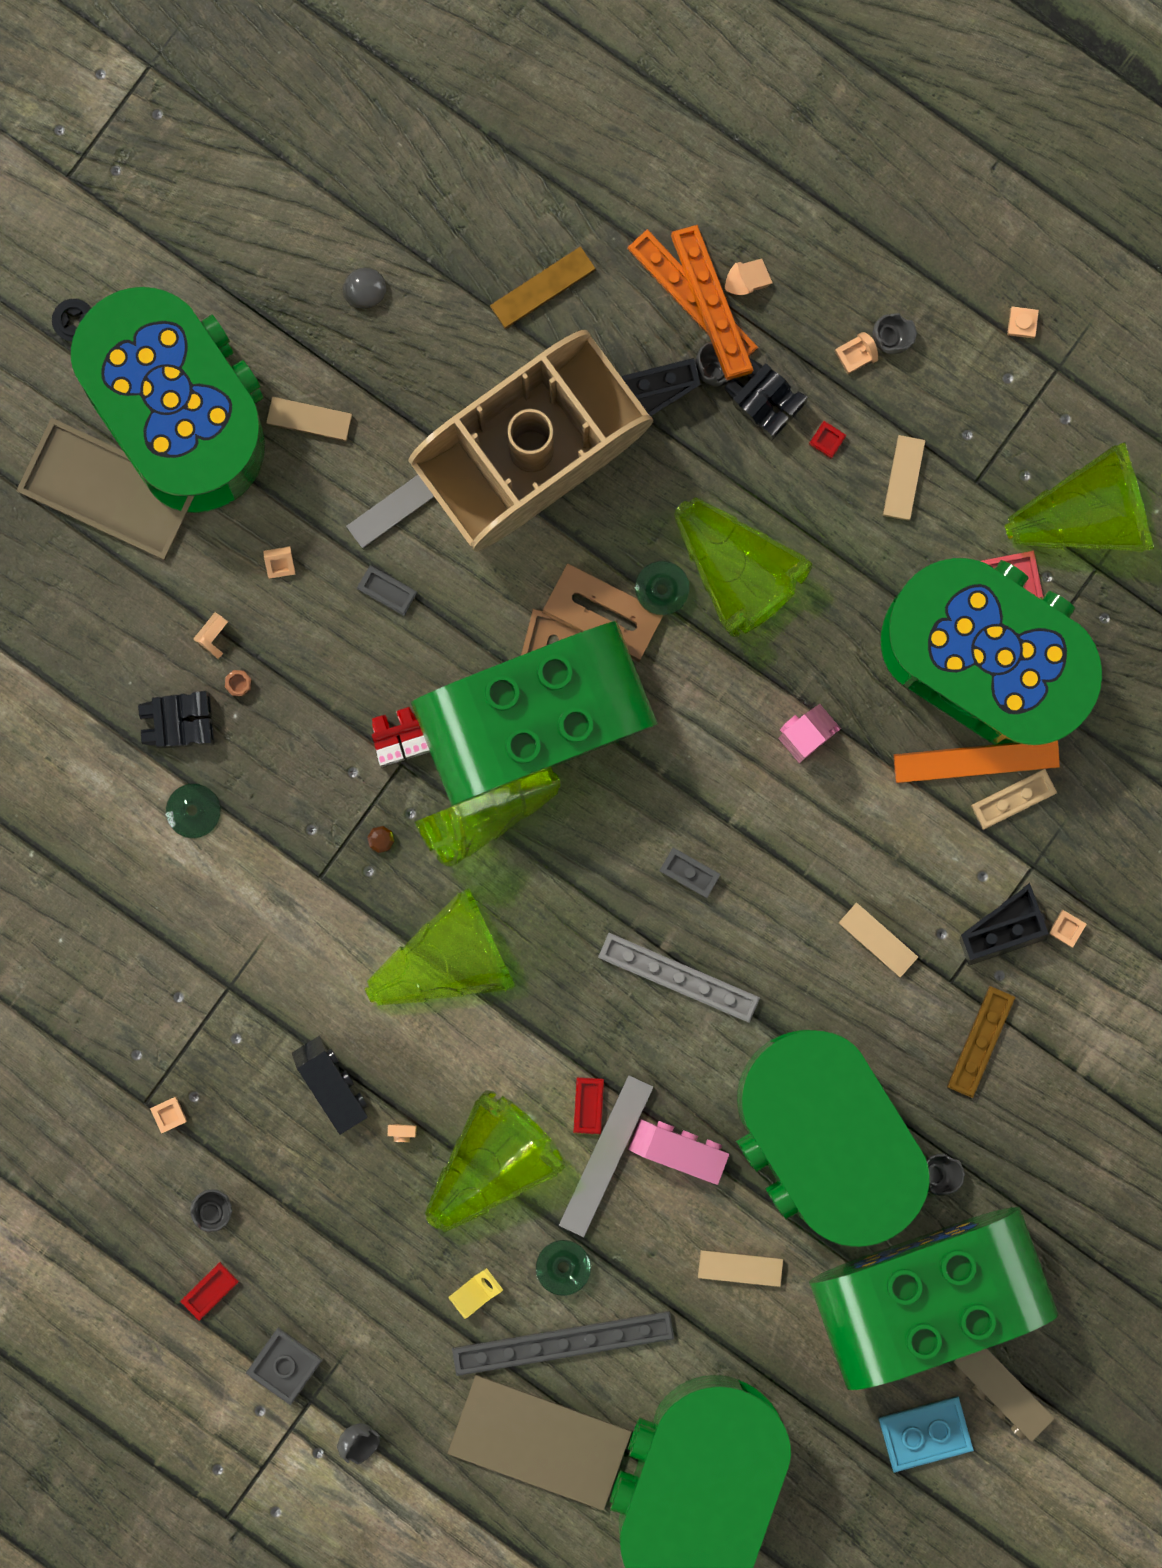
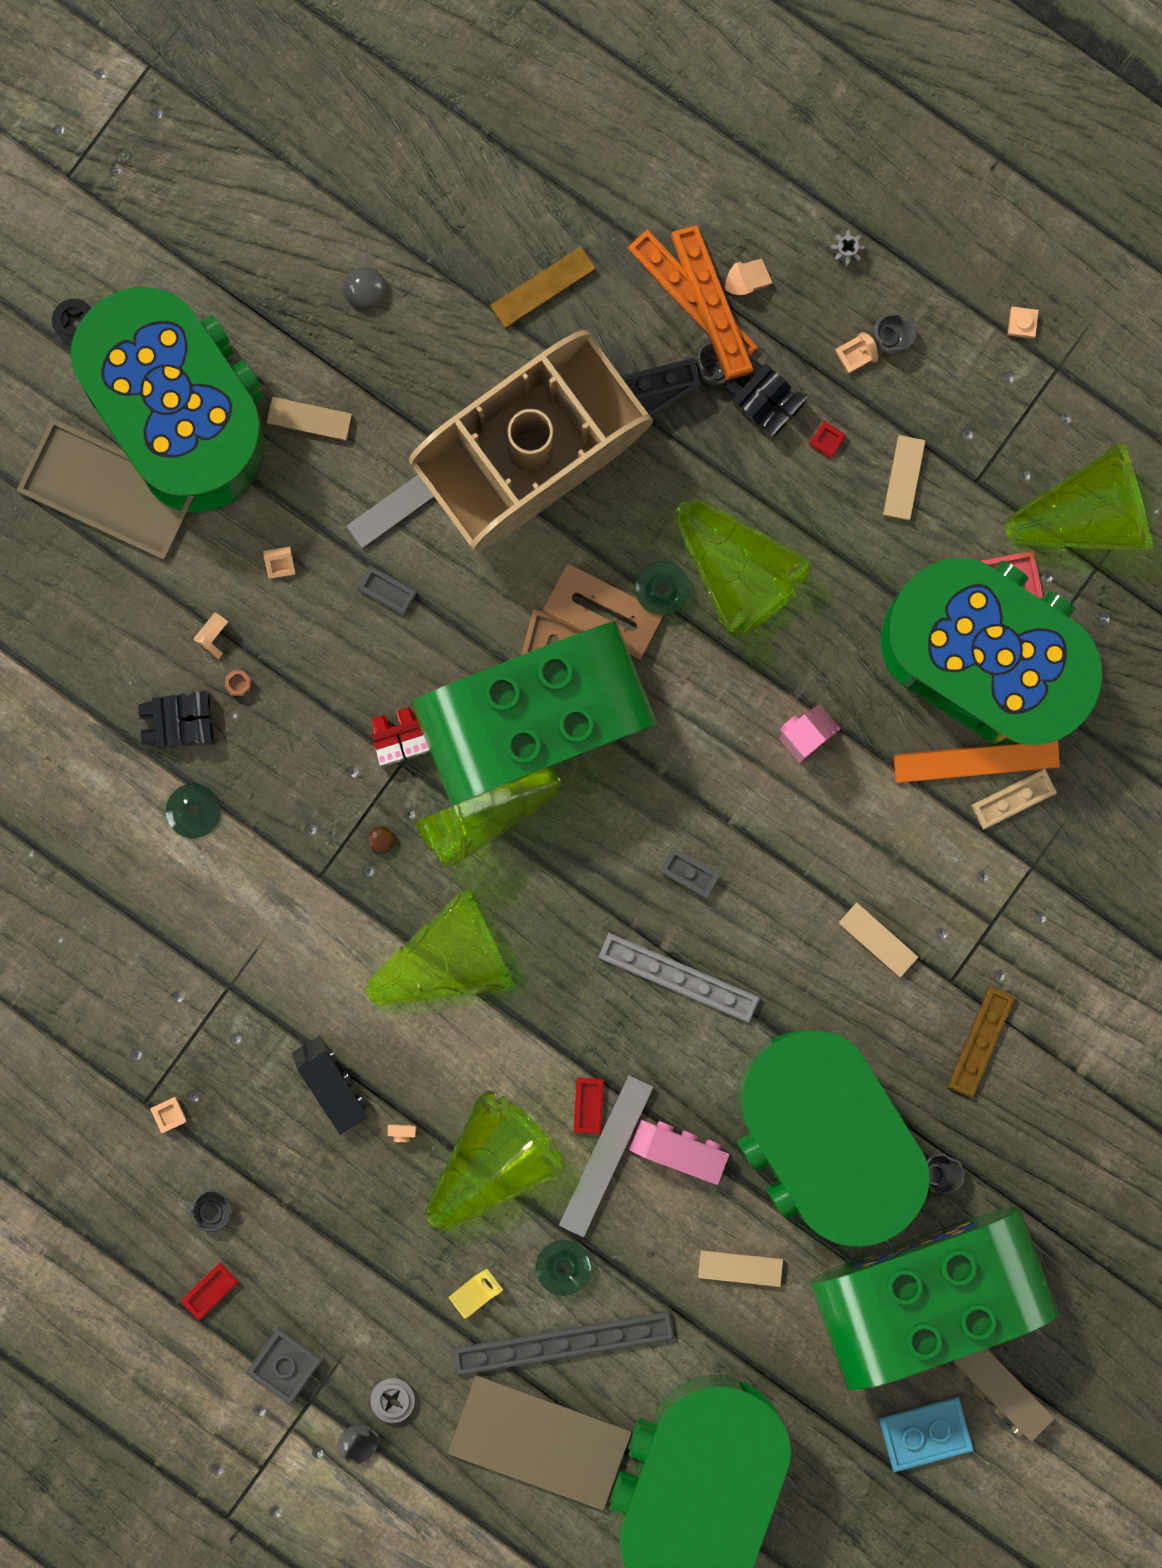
(394, 1413): none -> light grey gear
(848, 255): none -> light grey gear
(1006, 929): black wedge -> none
(1067, 928): light nougat plate -> none

